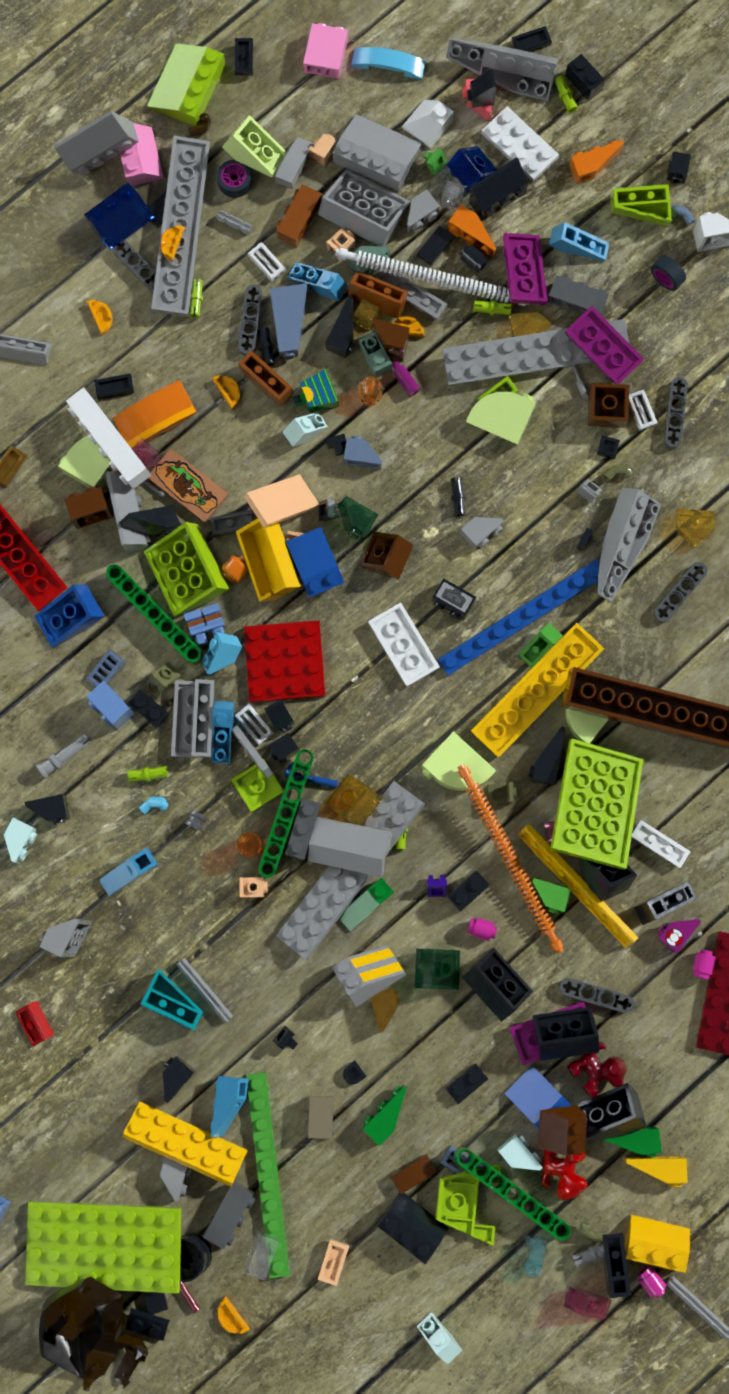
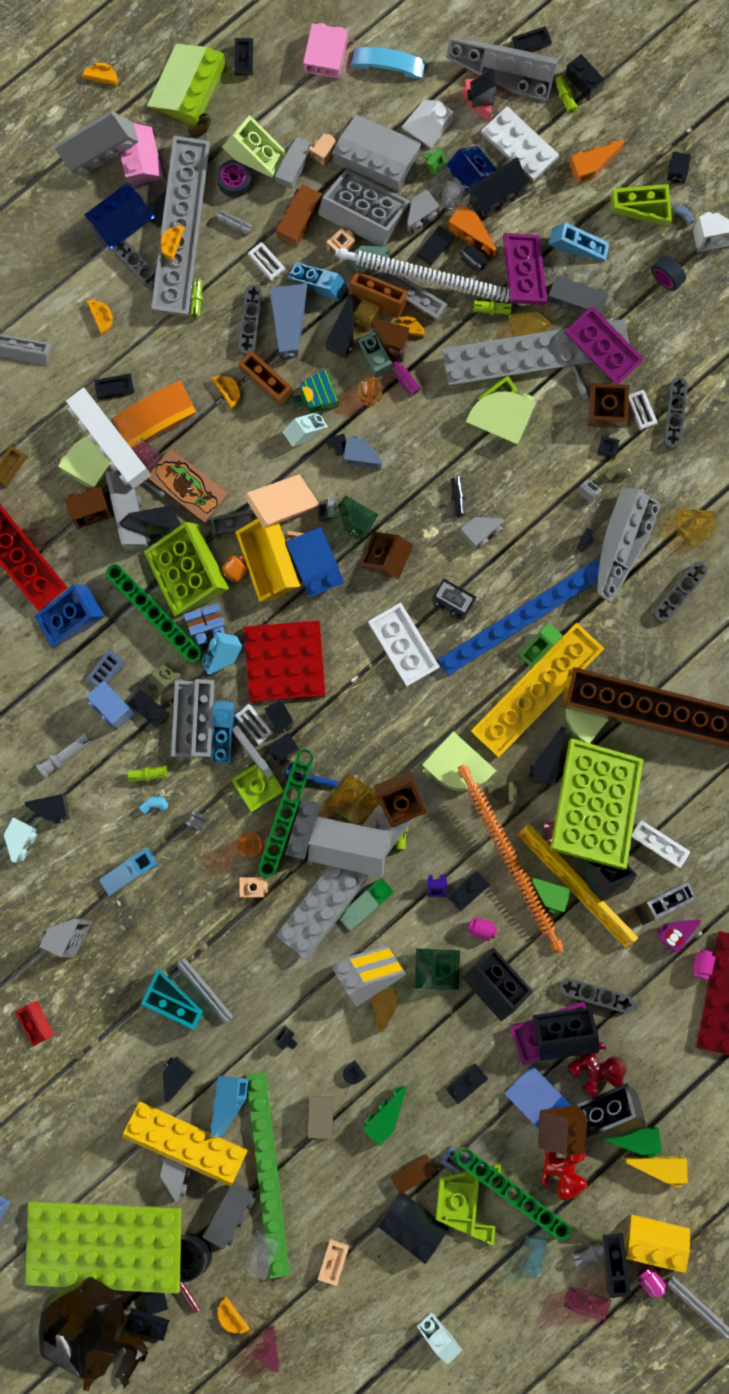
(101, 73): none -> light orange tile
(266, 346): black pin -> none
(268, 1355): none -> clear pink slope
(400, 799): none -> reddish brown slope
(517, 1154): light aqua slope -> none

